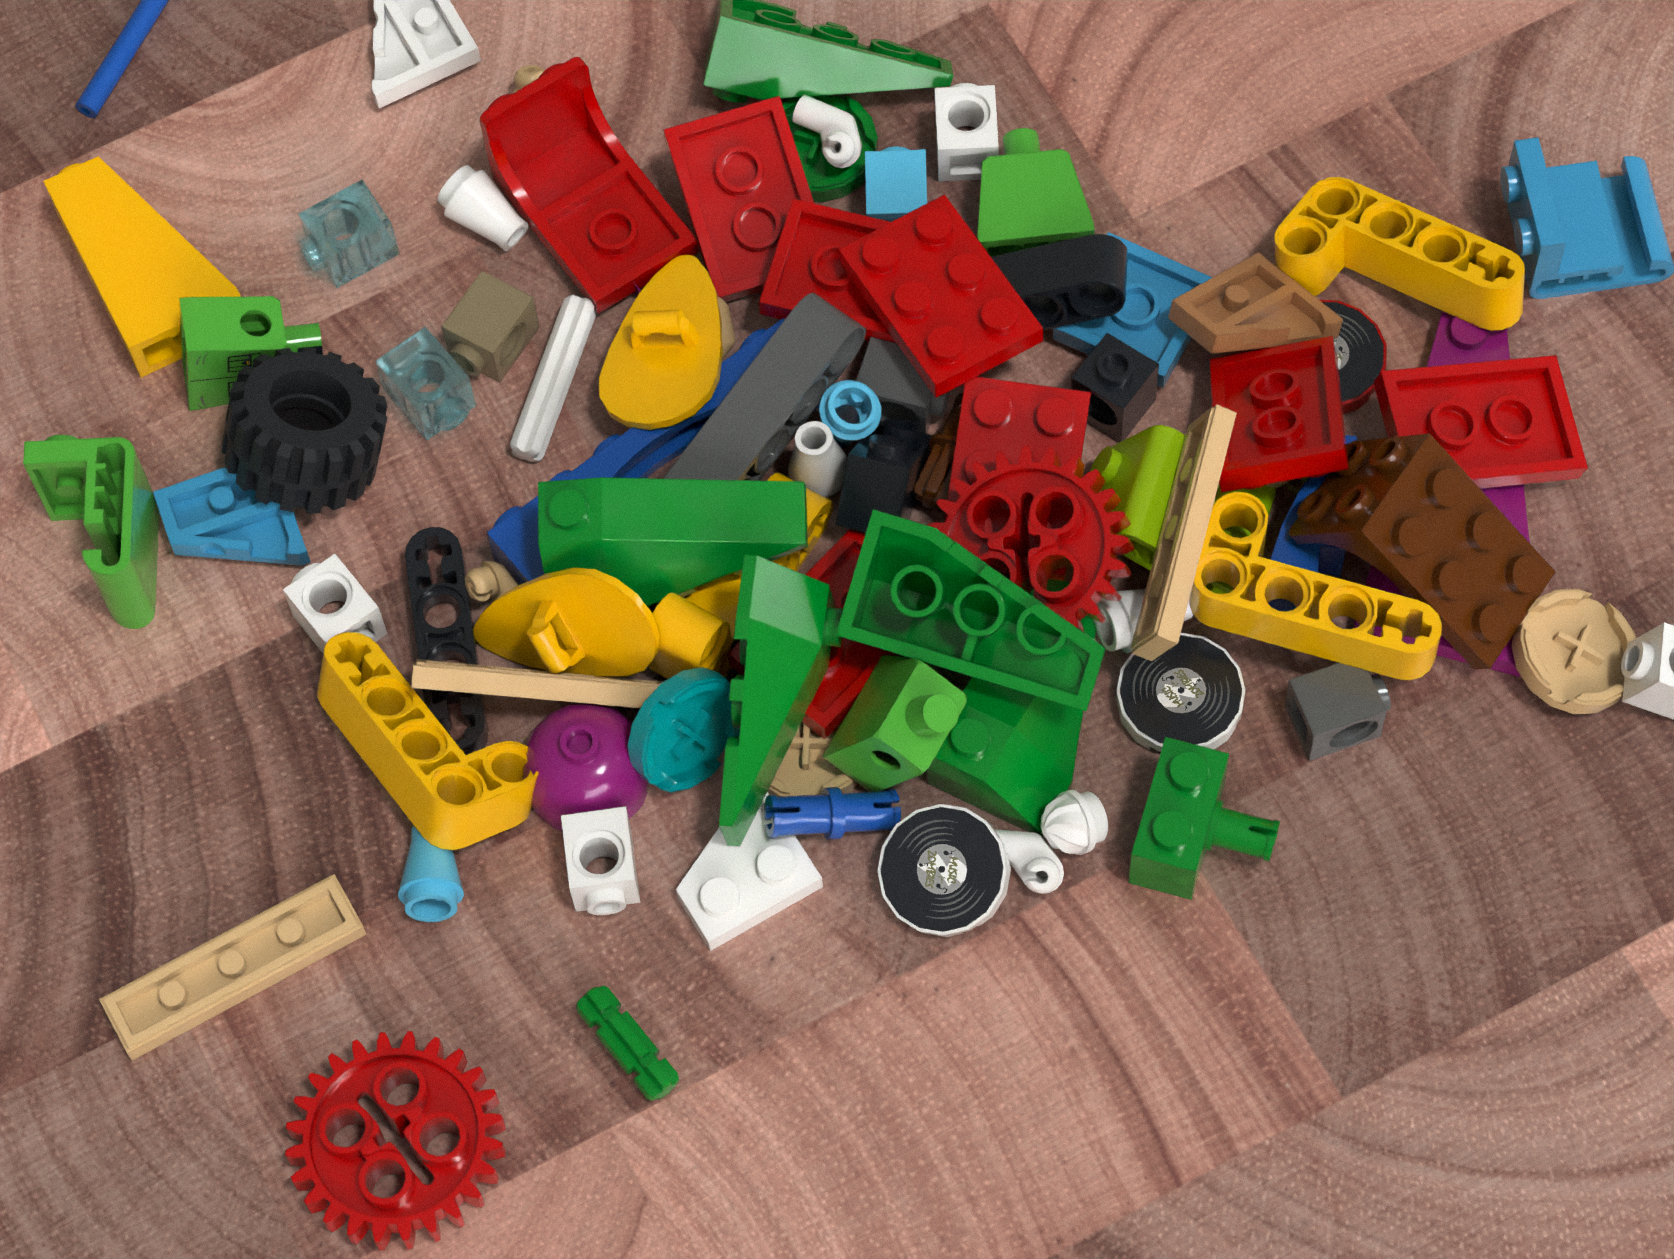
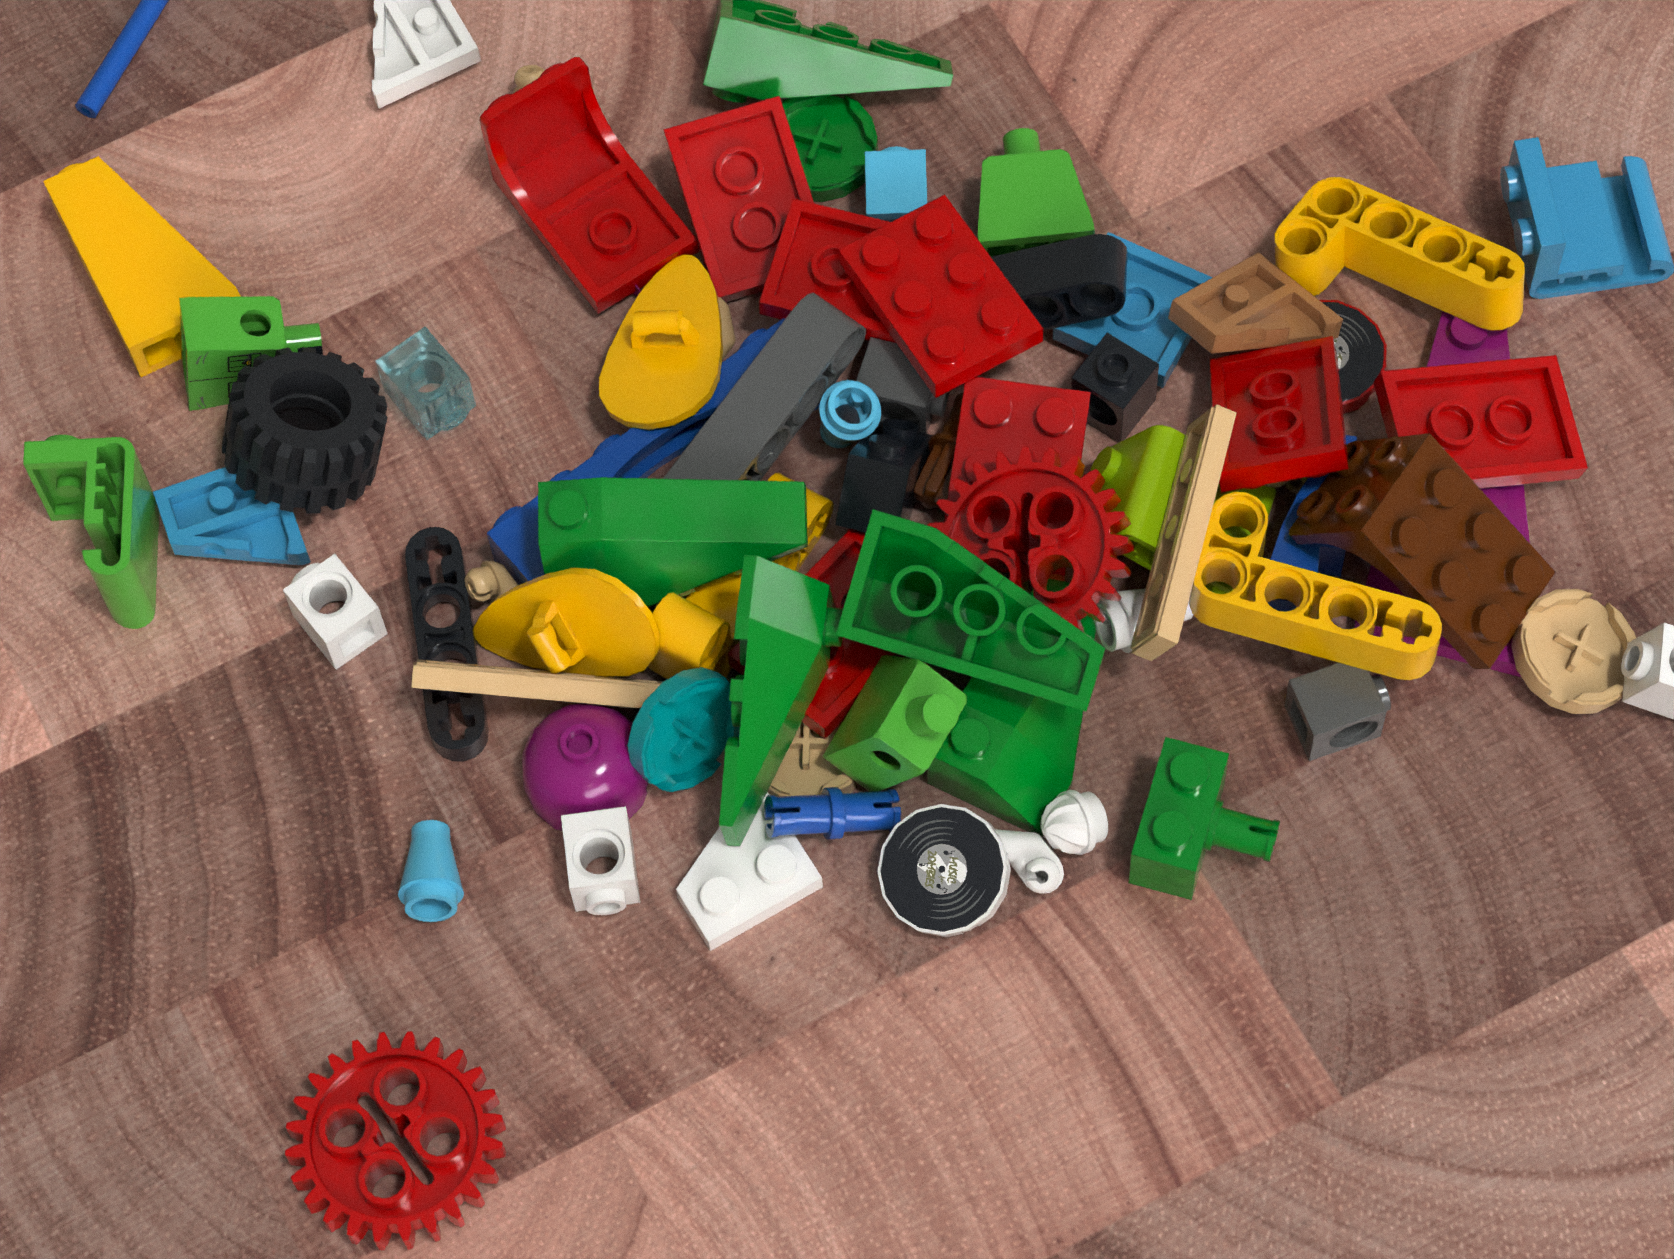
(232, 967): tan tile -> none
(352, 212): clear light blue brick -> none
(438, 787): yellow beam -> none
(479, 205): white cone -> none
(490, 327): dark tan brick -> none
(553, 379): white axle -> none
(627, 1043): green axle -> none
(817, 459): white cone -> none
(836, 128): white arm -> none
(961, 151): white brick -> none
(1182, 695): black tile -> none

